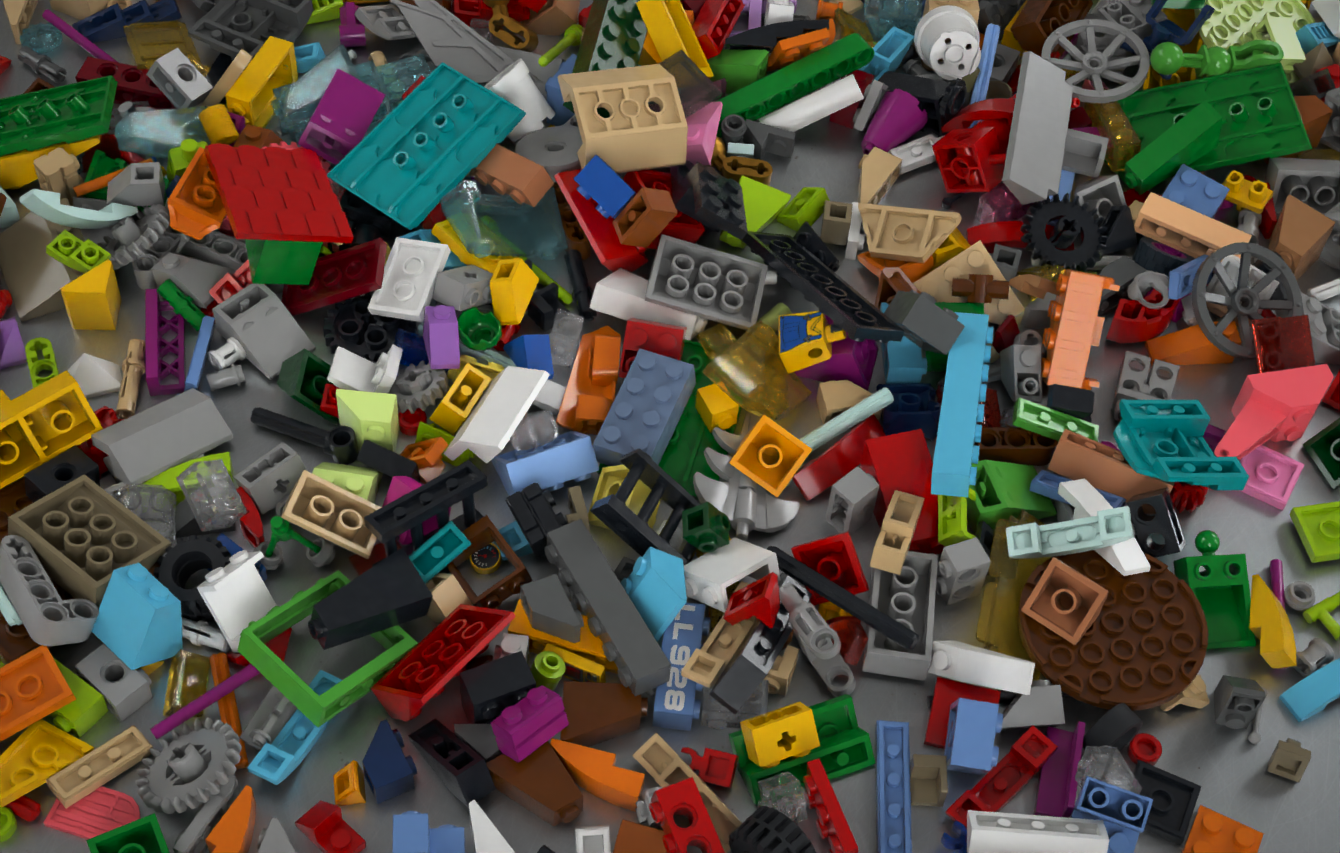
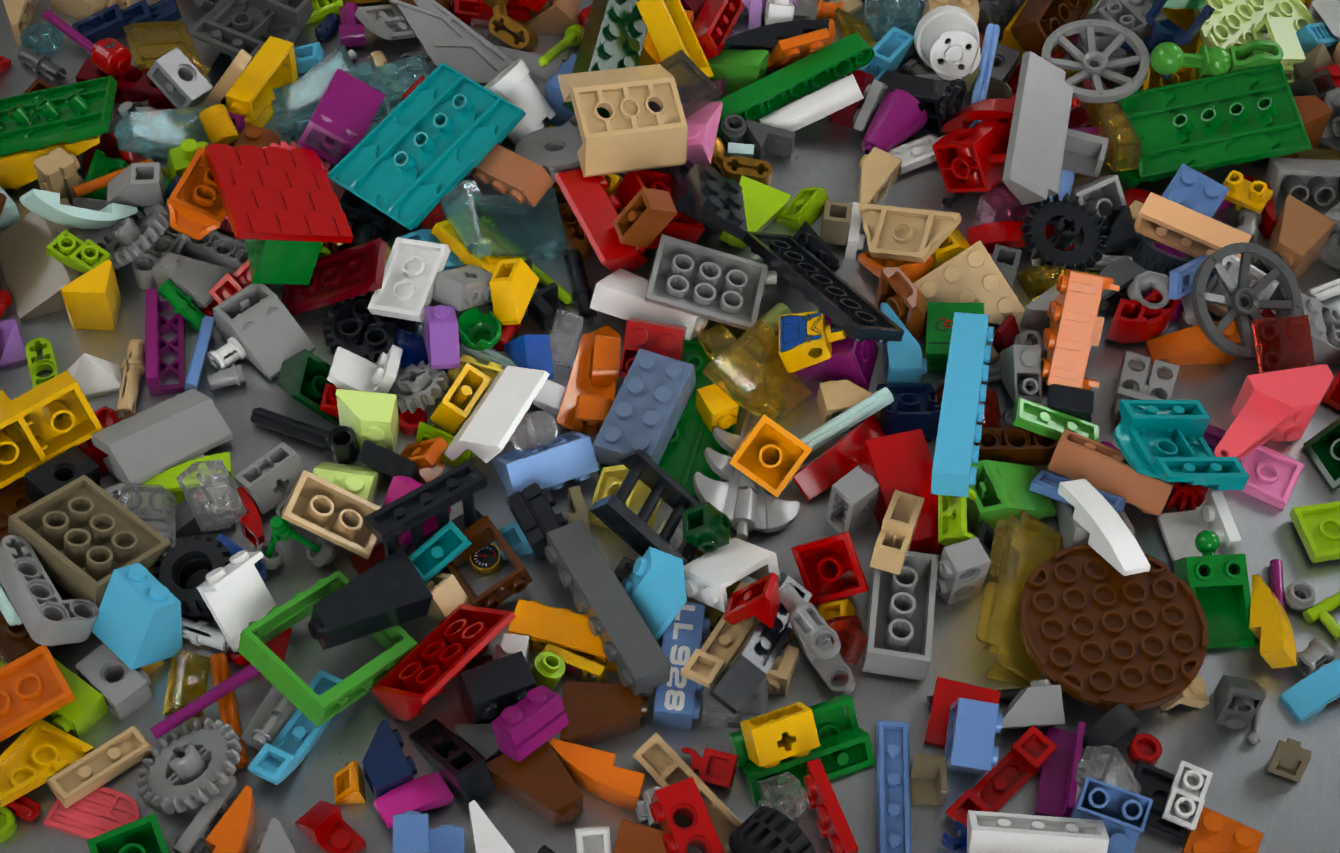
(111, 57): none -> red head
(327, 26): none -> dark blue piece
(416, 795): none -> dark pink slope
(550, 608): dark grey slope -> none
(605, 187): blue brick -> none
(845, 600): black axle -> none
(924, 321): dark grey brick -> none
(980, 288): reddish brown axle -> none
(981, 666): white slope -> none
(1034, 285): medium nougat slope -> none
(1065, 601): nougat slope -> none
(1070, 536): light aqua slope -> none
(1164, 523): black brick -> none
(1180, 144): green slope -> none
(1182, 527): none -> white bracket
(1187, 795): none -> white slope

